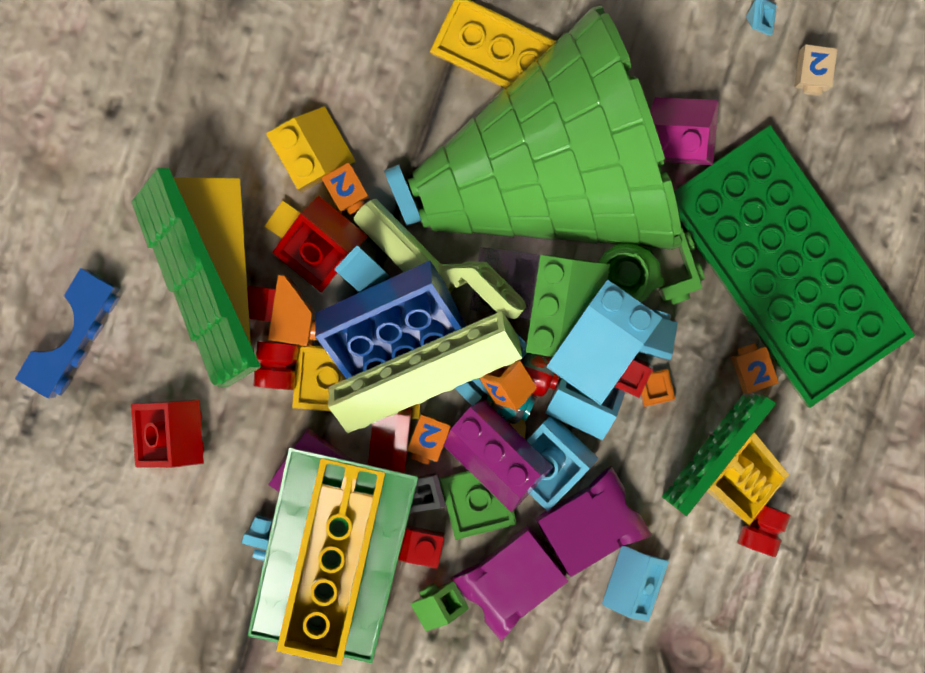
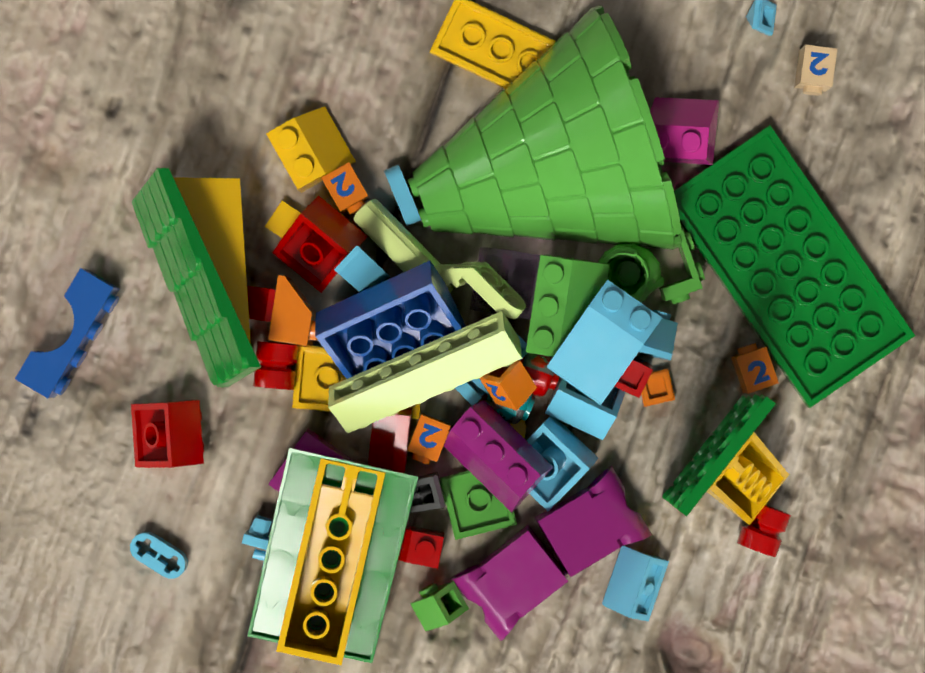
(154, 561): none -> medium azure beam

